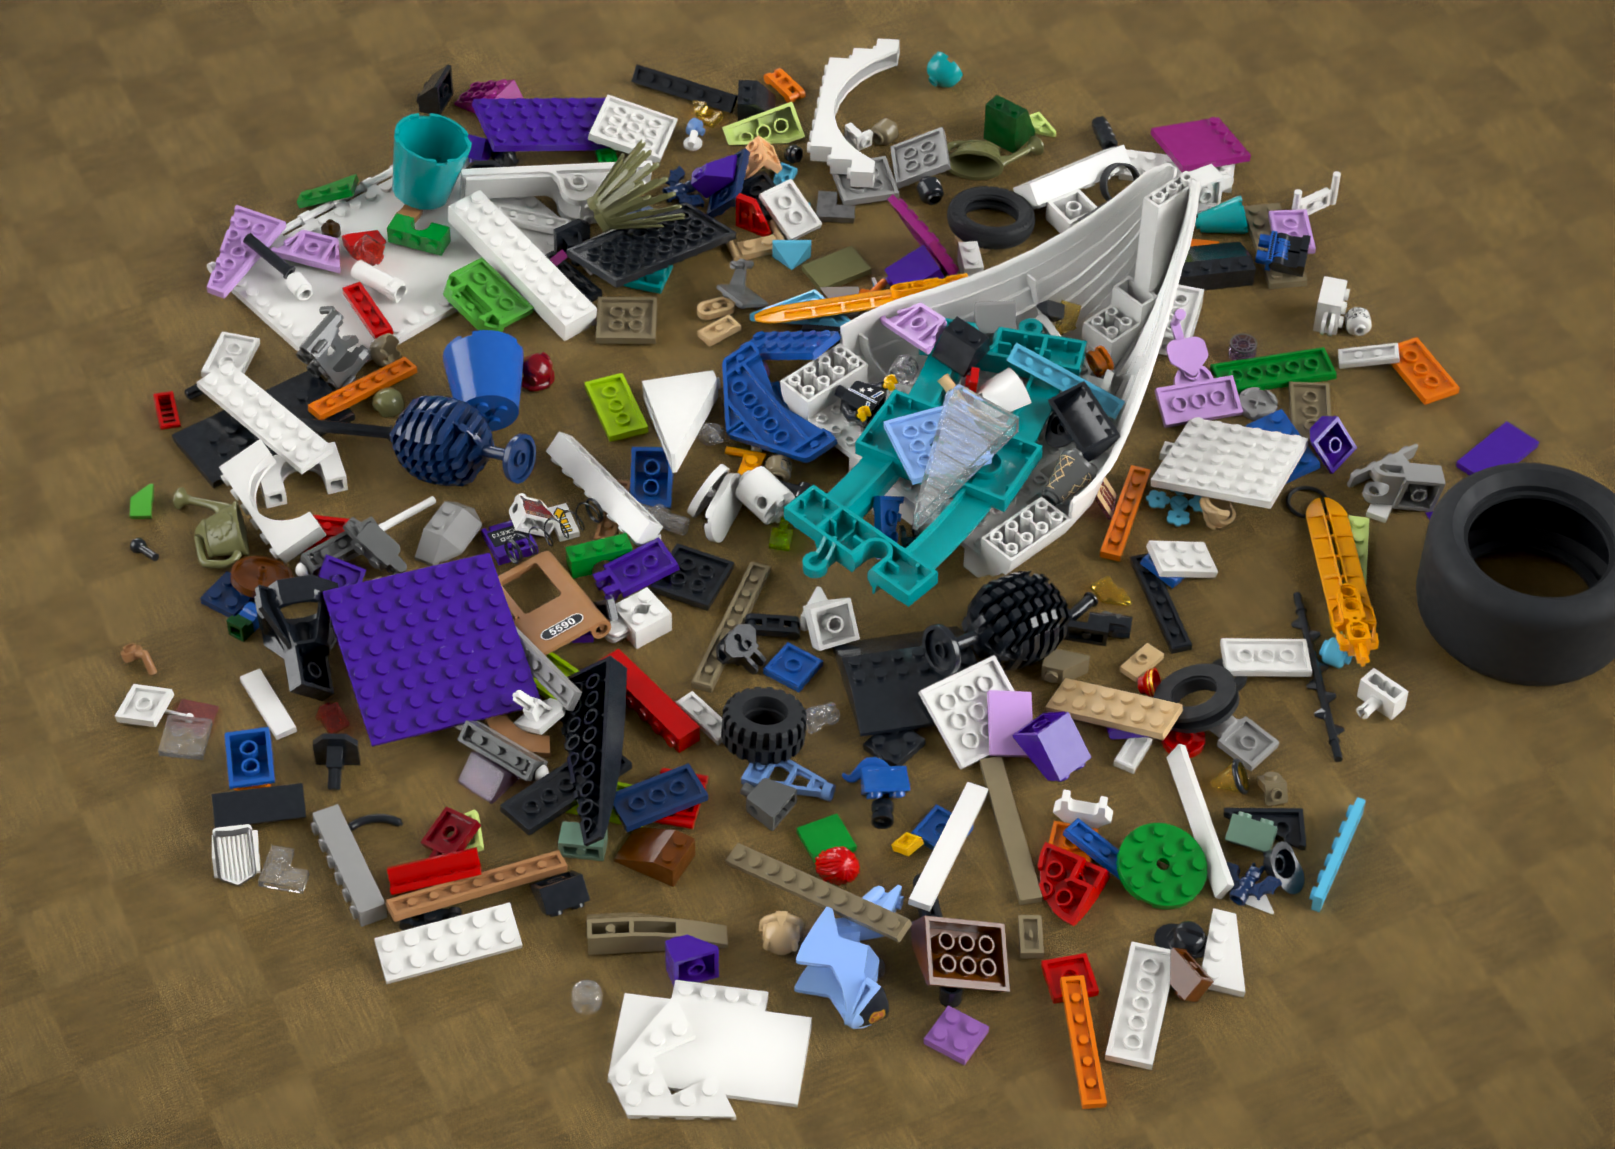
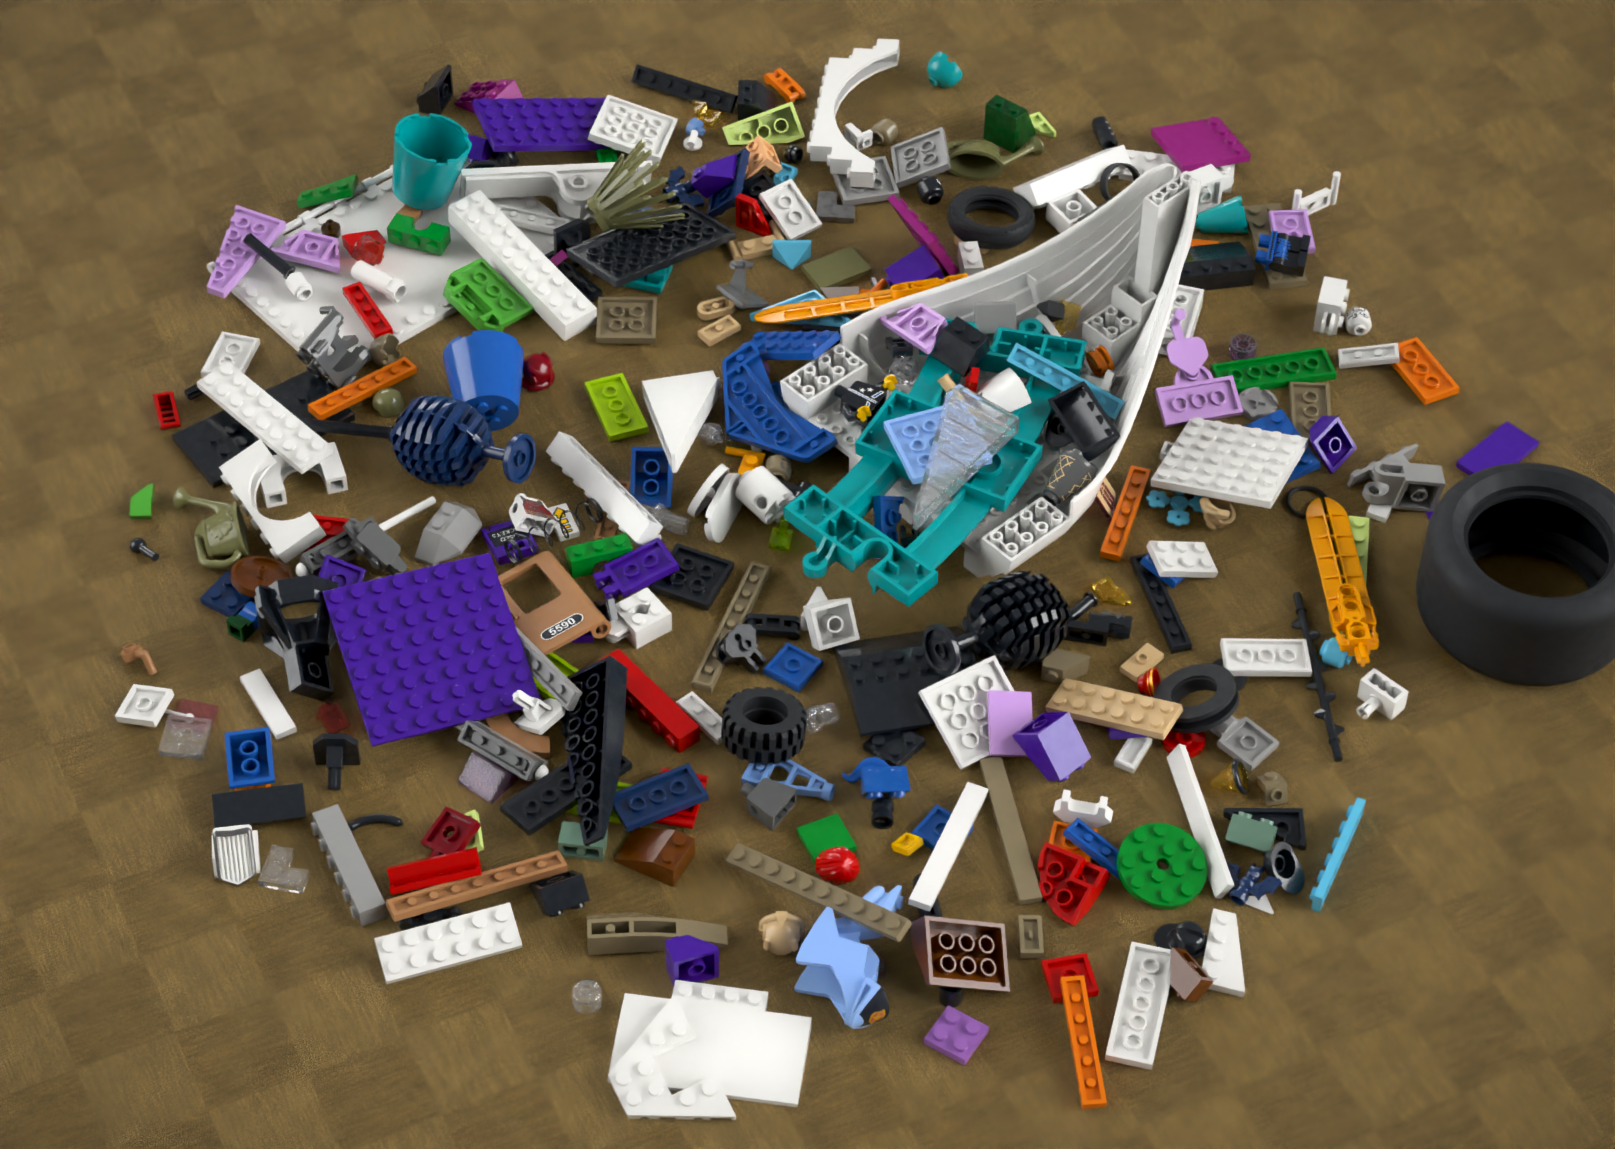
(898, 347): none -> black plate

